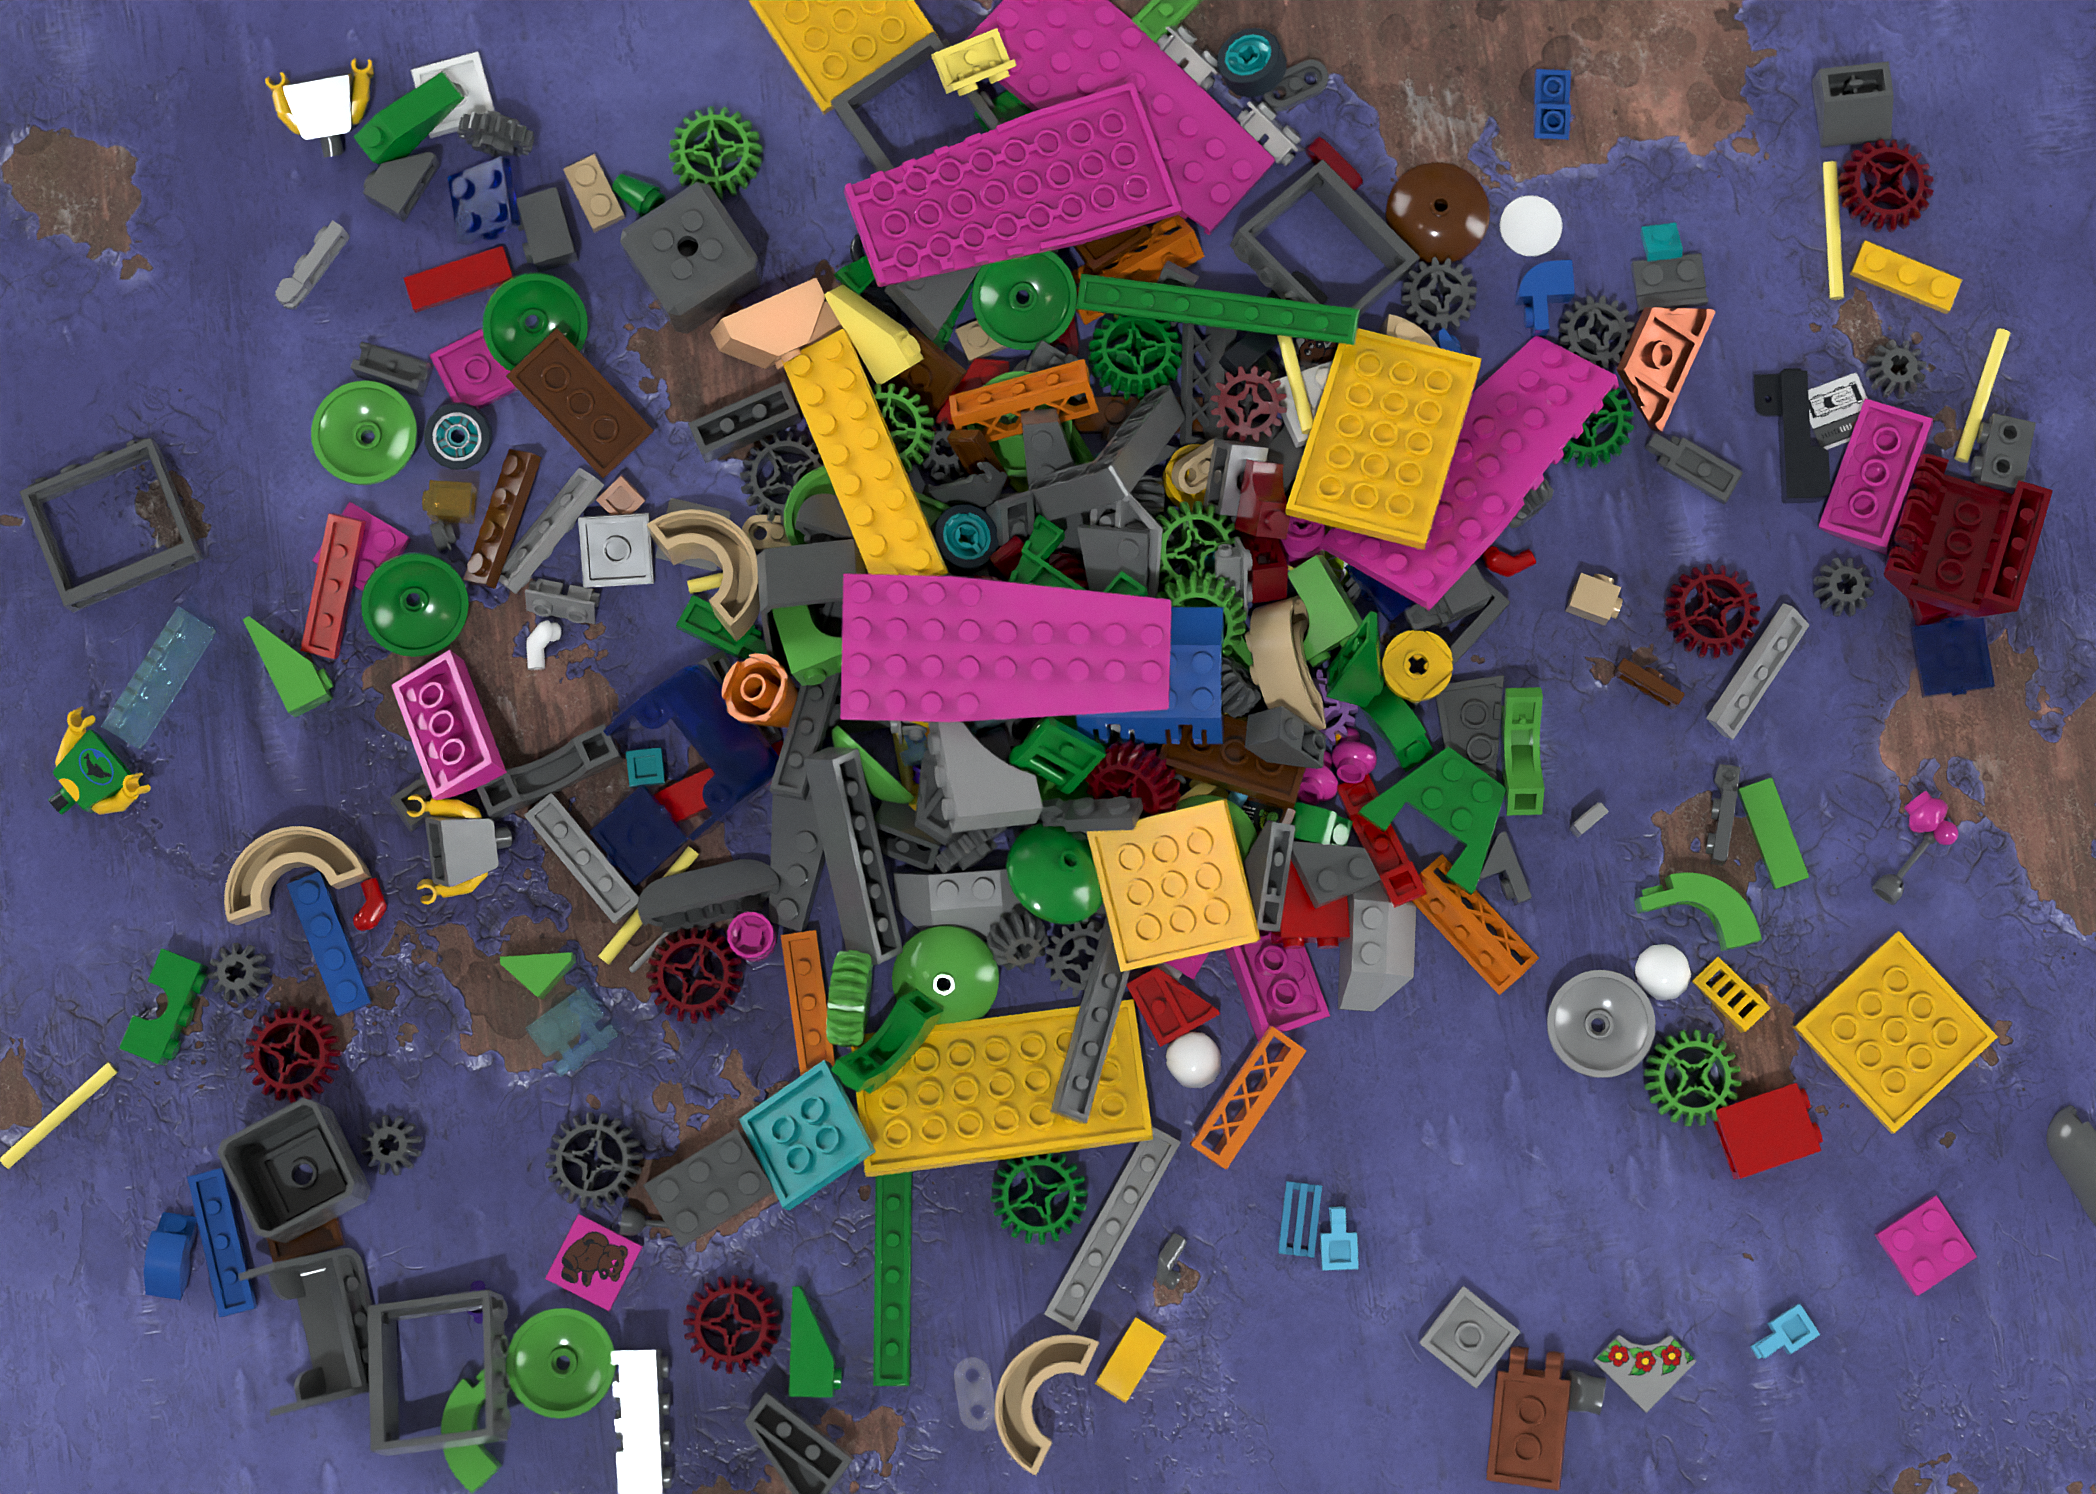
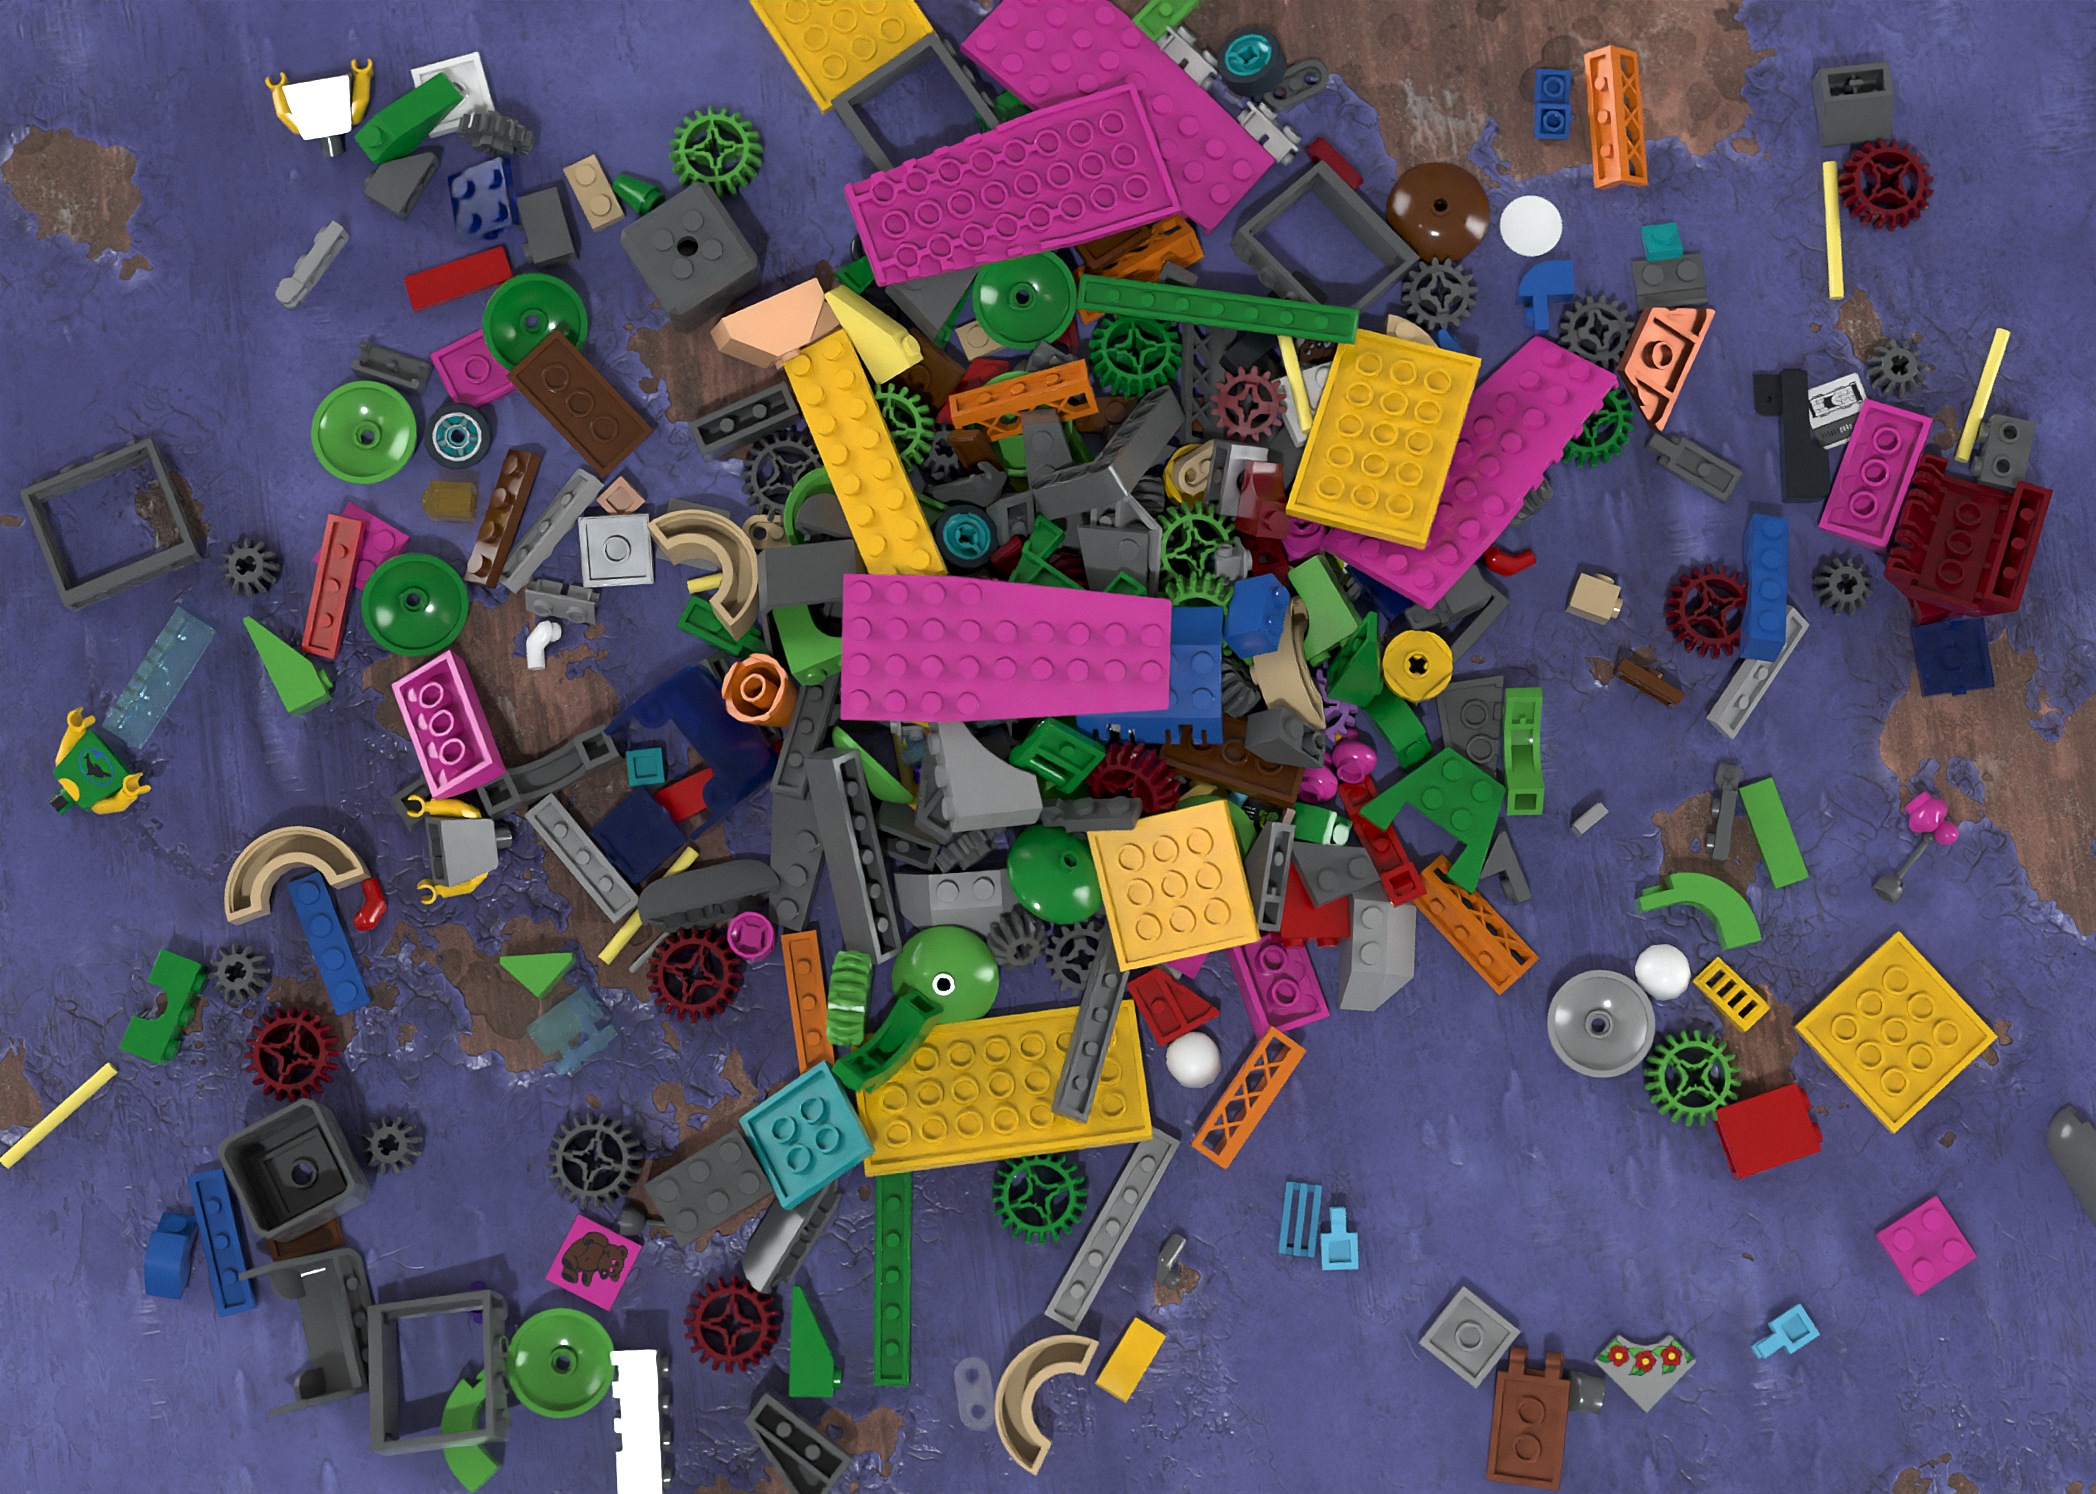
(249, 555): none -> dark grey gear
(442, 535): dark grey plate -> none
(787, 1238): none -> dark grey brick
(973, 61): light yellow bracket -> none
(1256, 616): none -> blue brick
(1610, 117): none -> orange fence
(1766, 605): none -> blue arch
(1905, 277): yellow plate -> none

